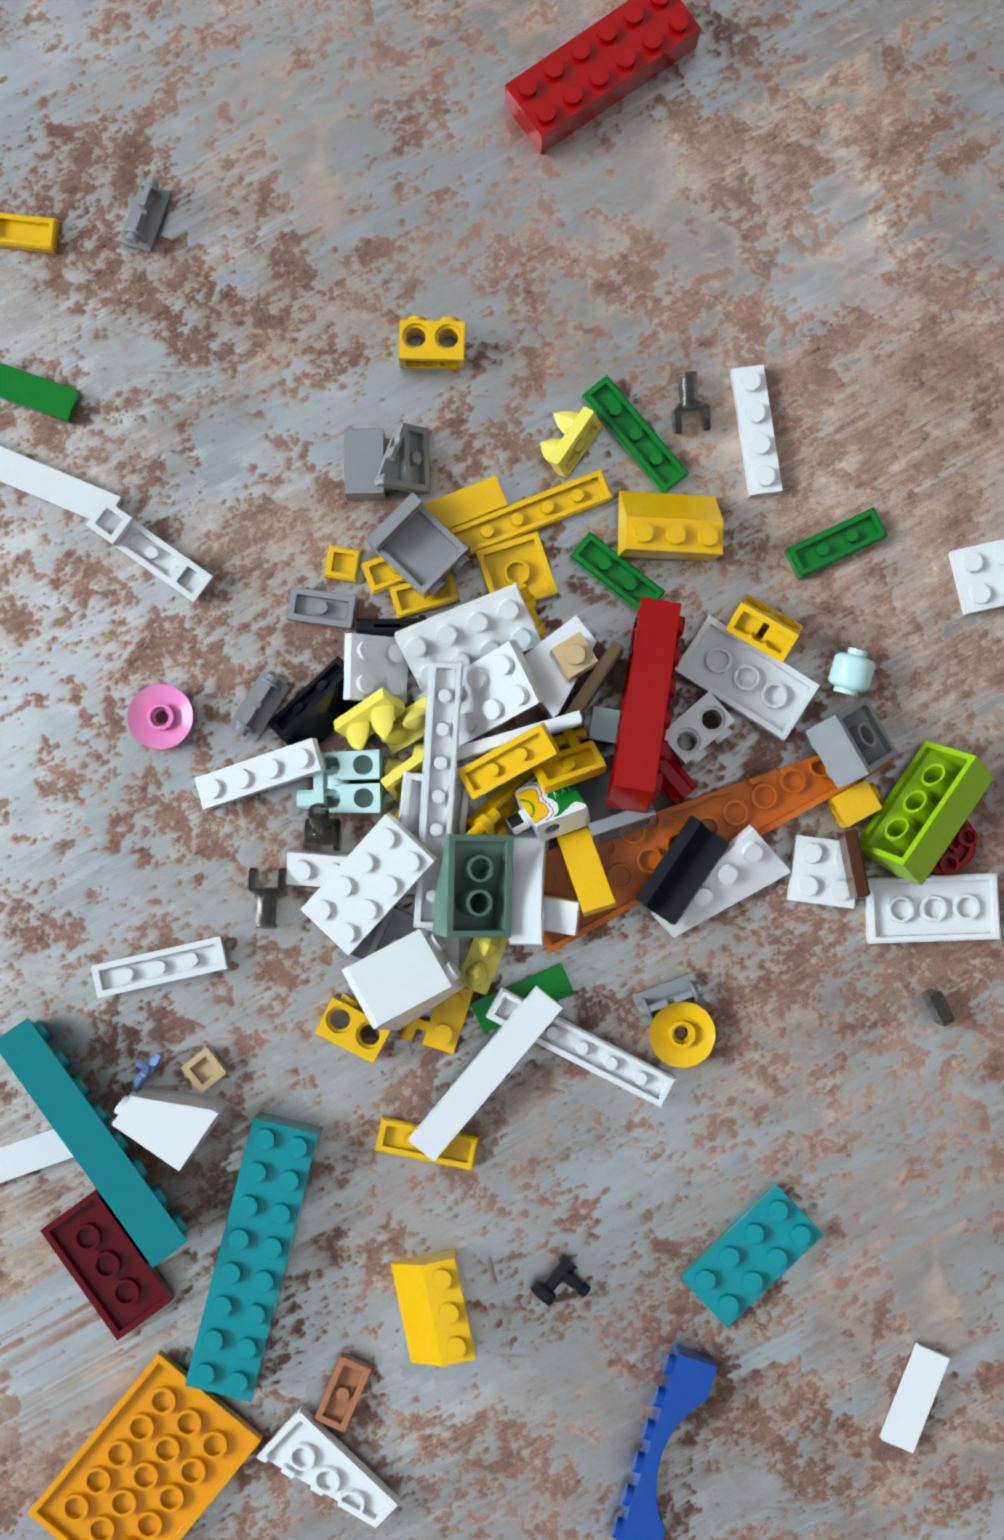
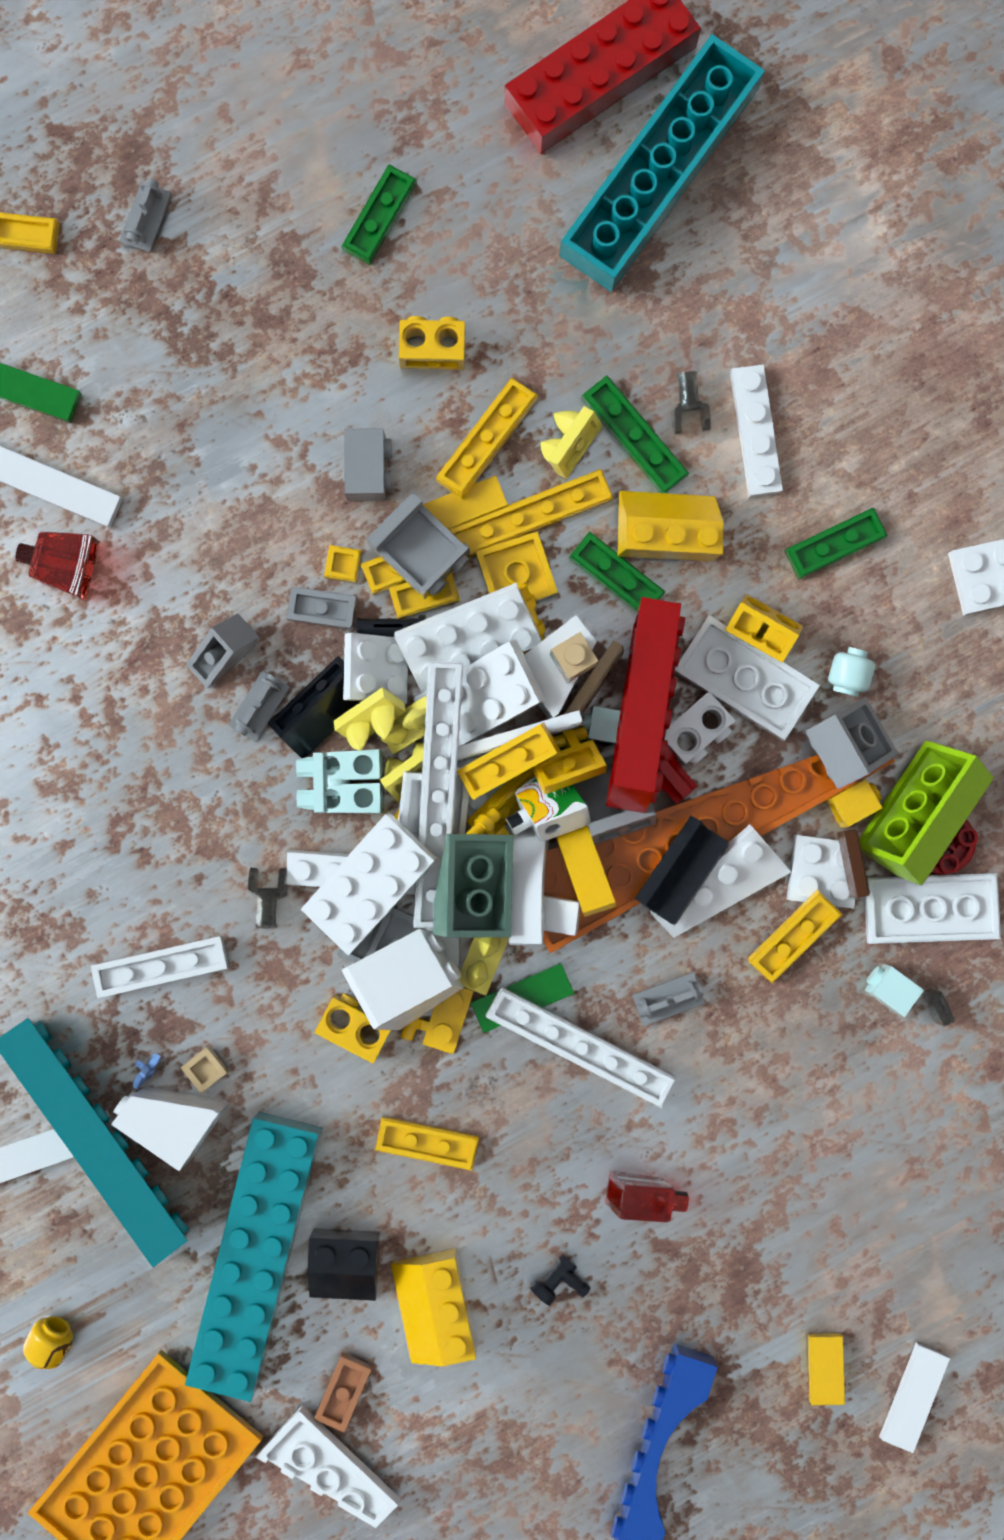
(48, 1342): none -> yellow head
(61, 561): none -> clear red torso
(107, 1264): dark red plate -> none
(144, 714): bright pink dish -> none
(149, 550): white slope -> none
(222, 649): none -> light grey slope
(260, 773): white plate -> none
(321, 829): clear smoke piece -> none
(343, 1264): none -> black slope
(379, 214): none -> green tile
(406, 461): light grey wing -> none
(485, 1073): white tile -> none
(486, 438): none -> yellow tile
(643, 1197): none -> clear red torso
(661, 163): none -> teal brick
(693, 1046): yellow dish -> none
(751, 1255): teal plate -> none
(794, 936): none -> yellow tile
(826, 1369): none -> yellow tile
(893, 989): none -> light aqua brick

